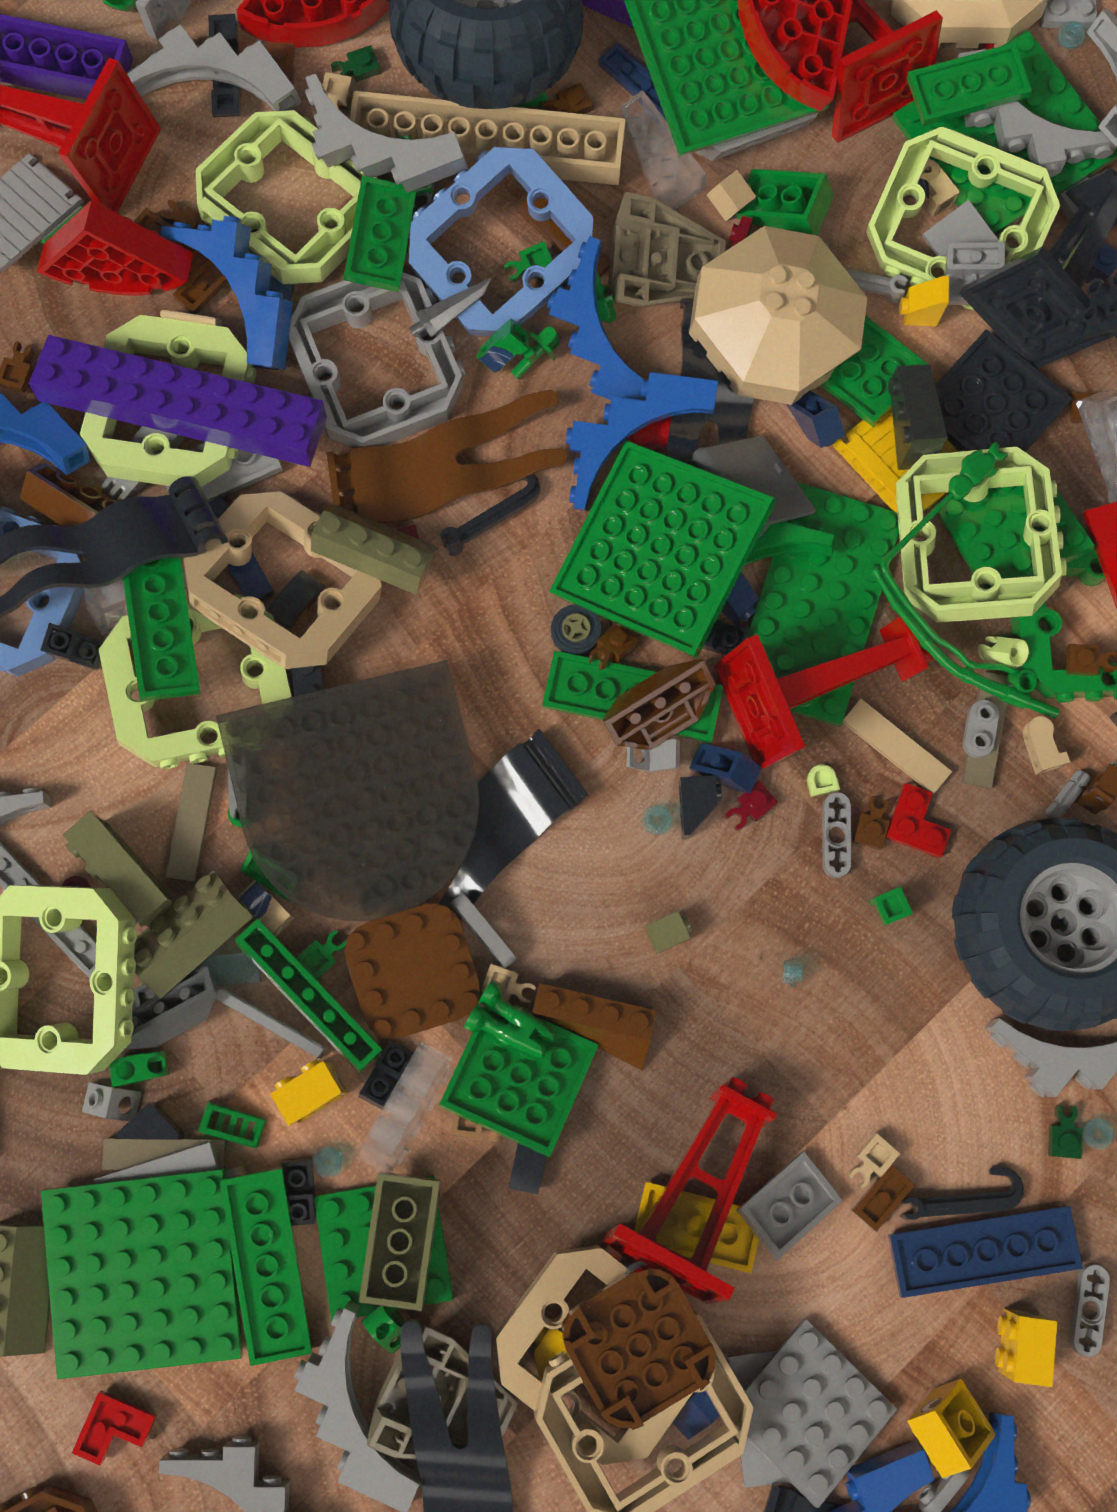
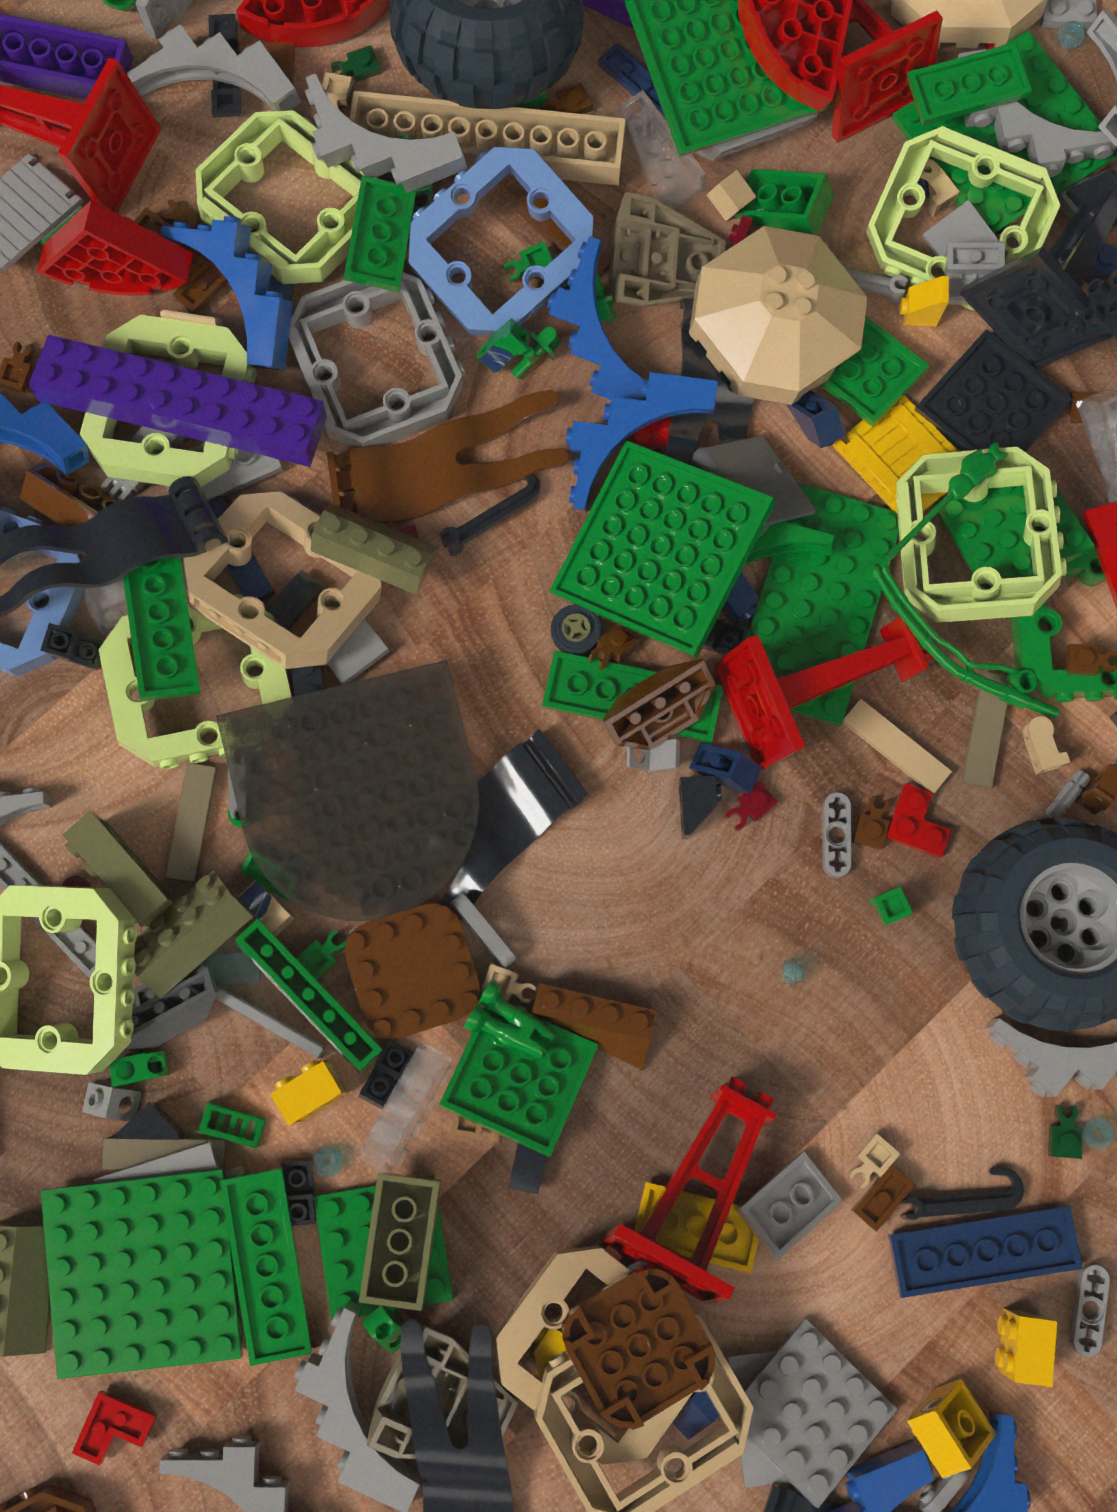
(357, 653): none -> light grey slope
(440, 314): flat silver bar -> none
(659, 811): clear light blue plate -> none
(668, 932): olive brick -> none
(822, 780): yellowish green tile -> none
(916, 414): pearl dark grey wedge -> none
(980, 727): light grey plate -> none
(1004, 651): yellowish green piece -> none

